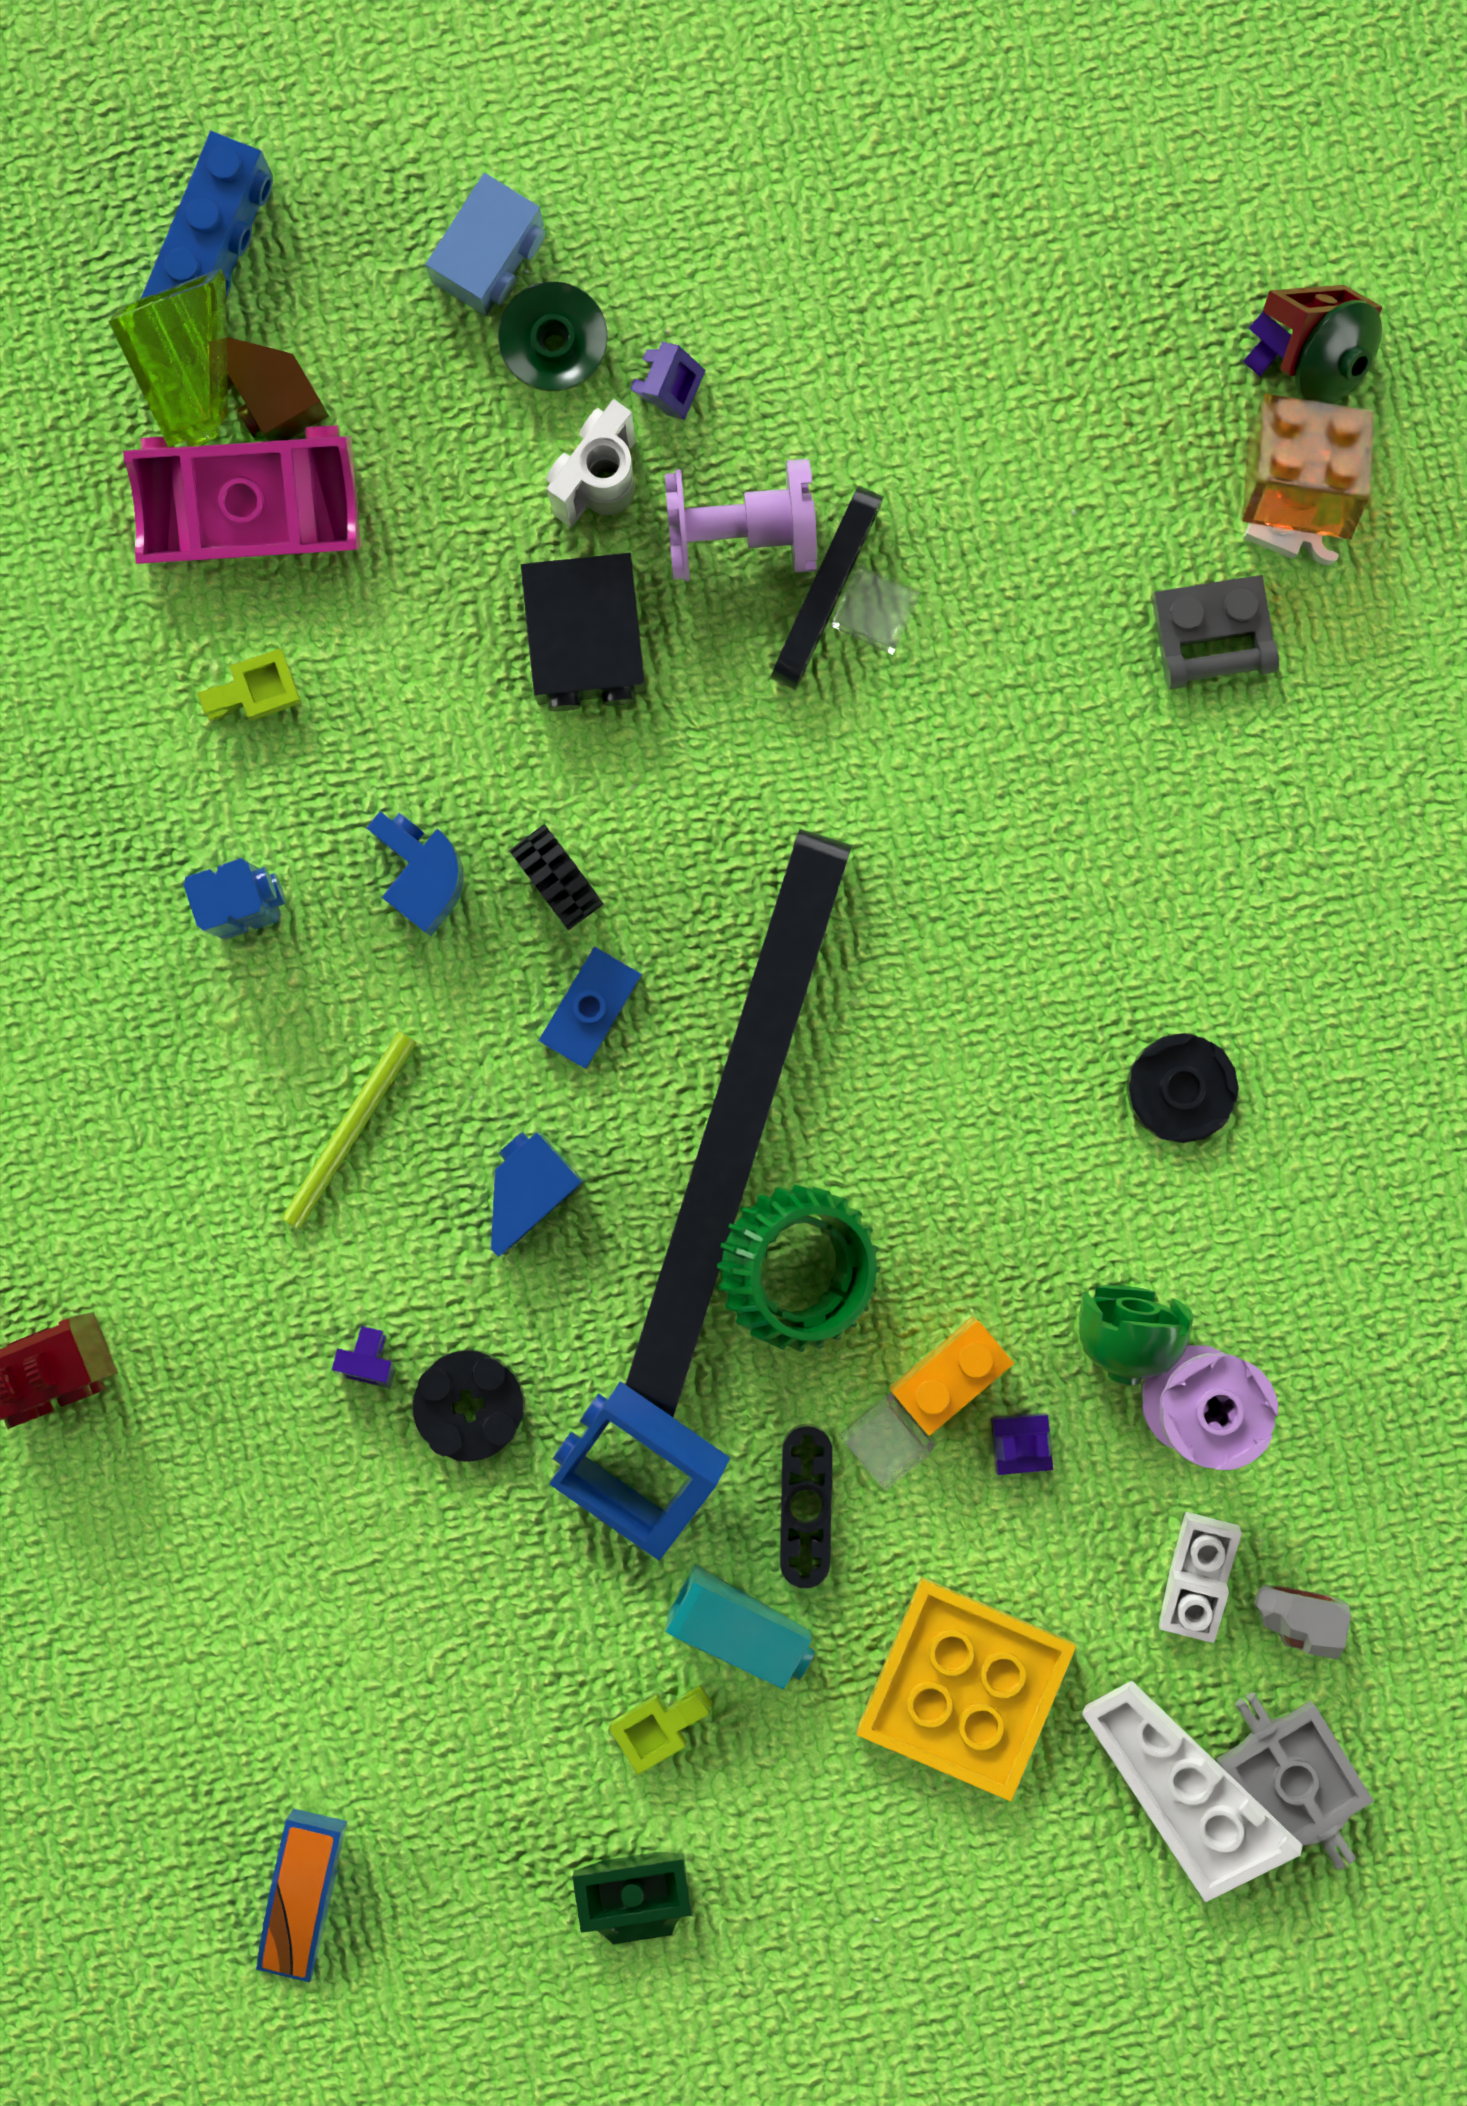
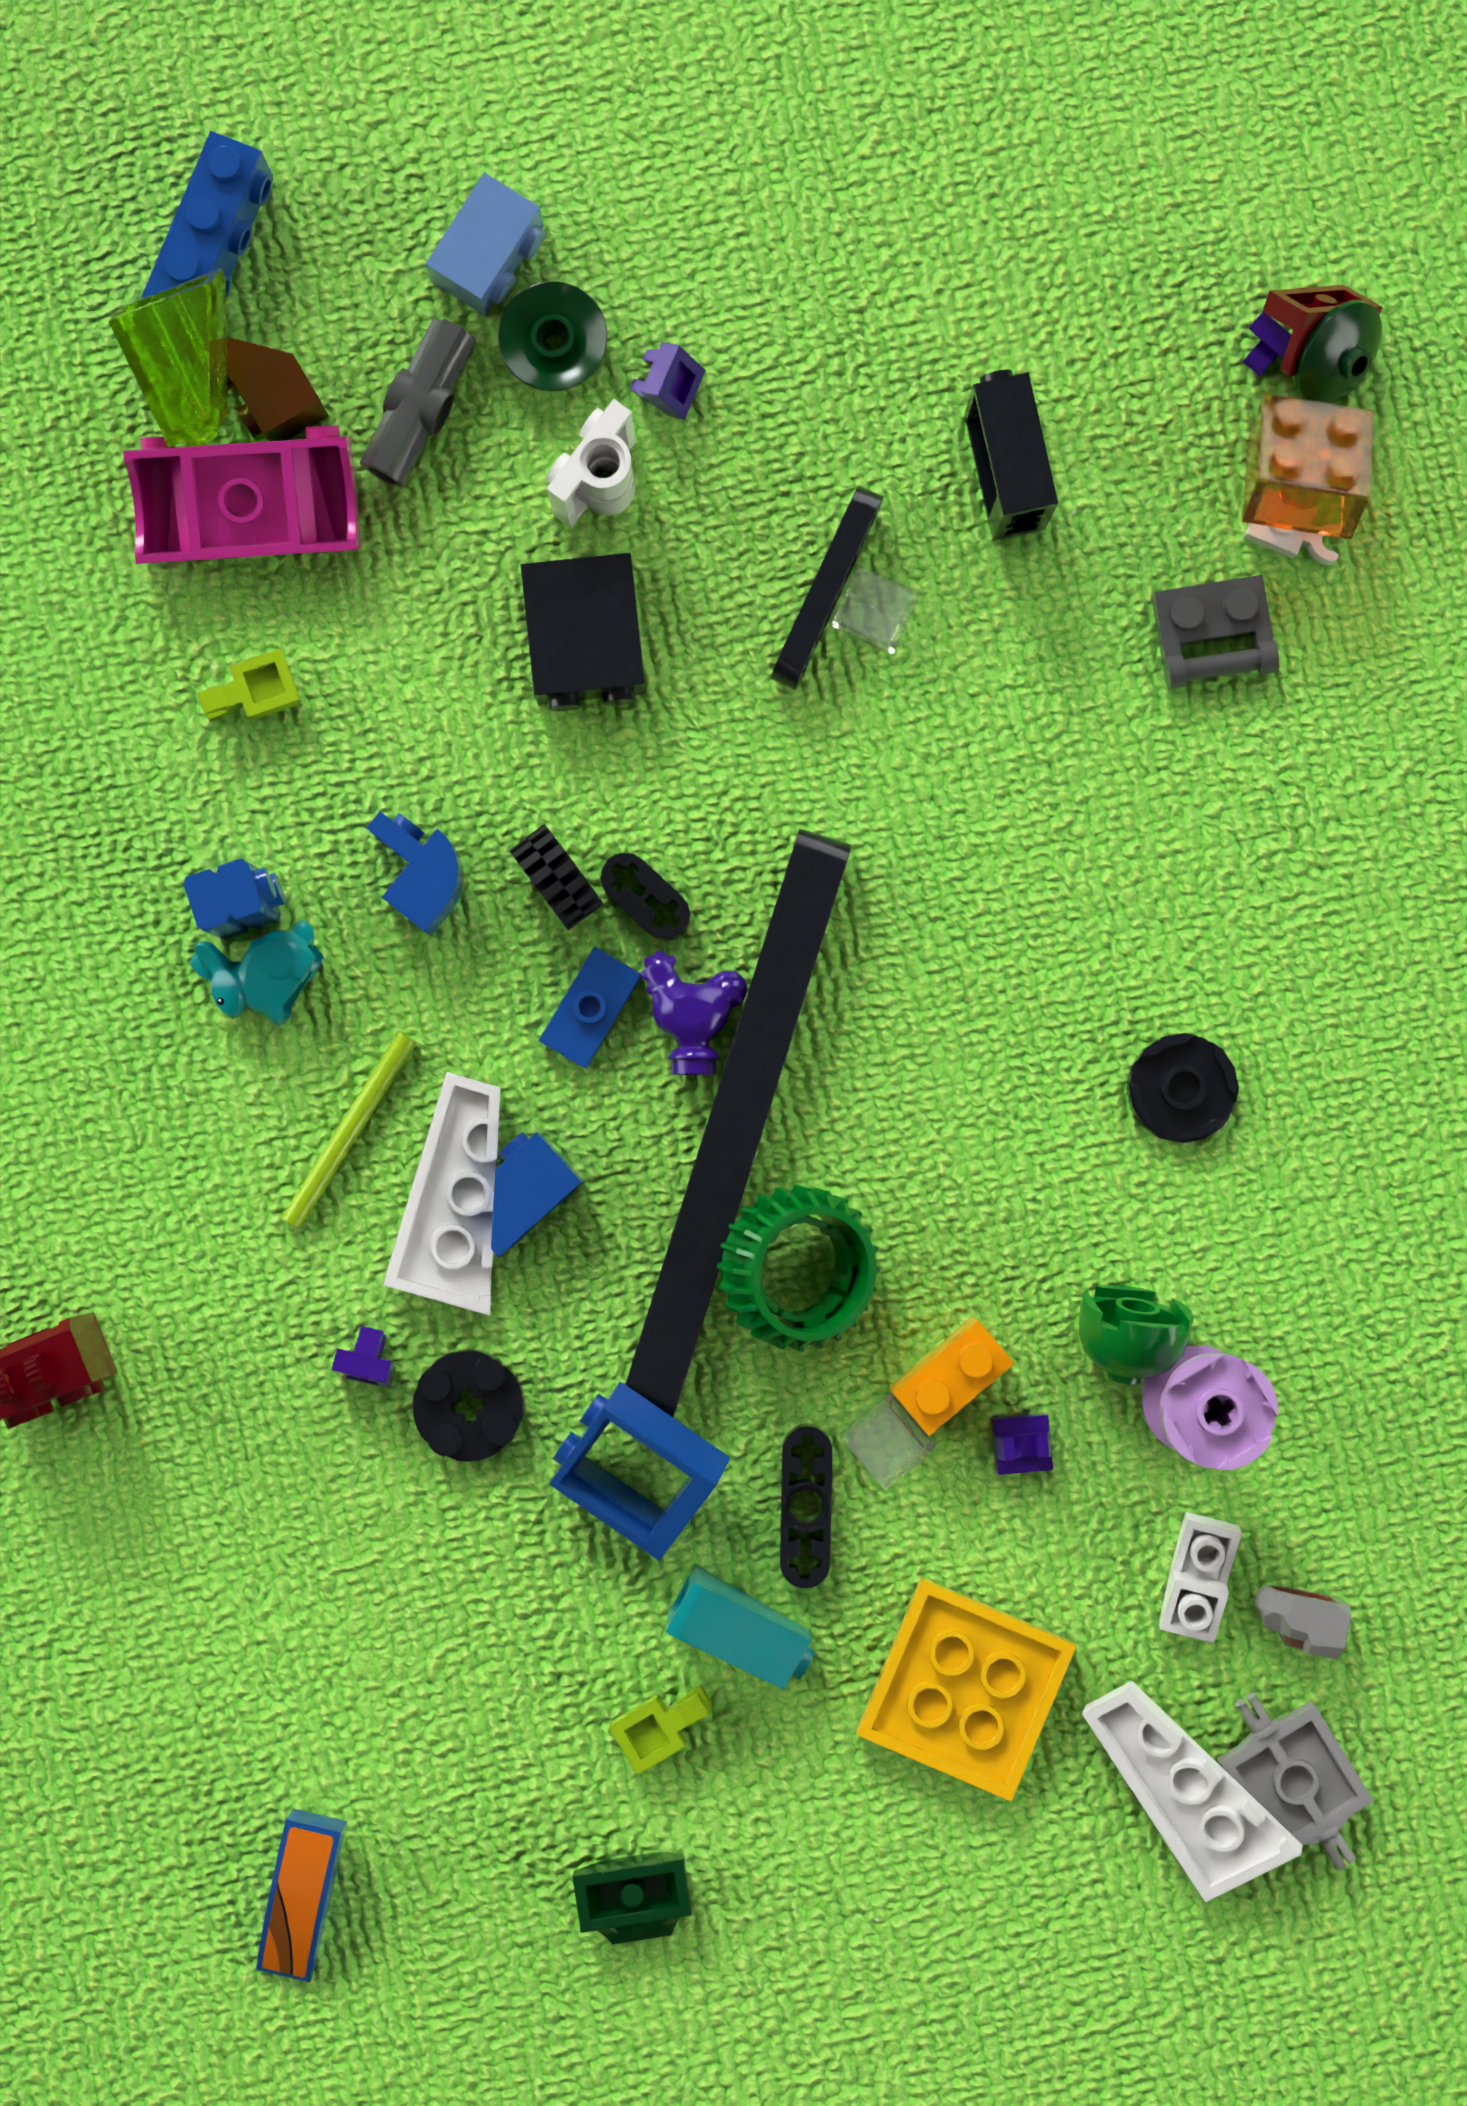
(267, 976): none -> teal animal
(418, 402): none -> dark grey piece
(449, 1213): none -> white wing
(655, 887): none -> black beam
(691, 1011): none -> dark purple animal
(765, 519): lavender piece -> none
(1010, 455): none -> black window

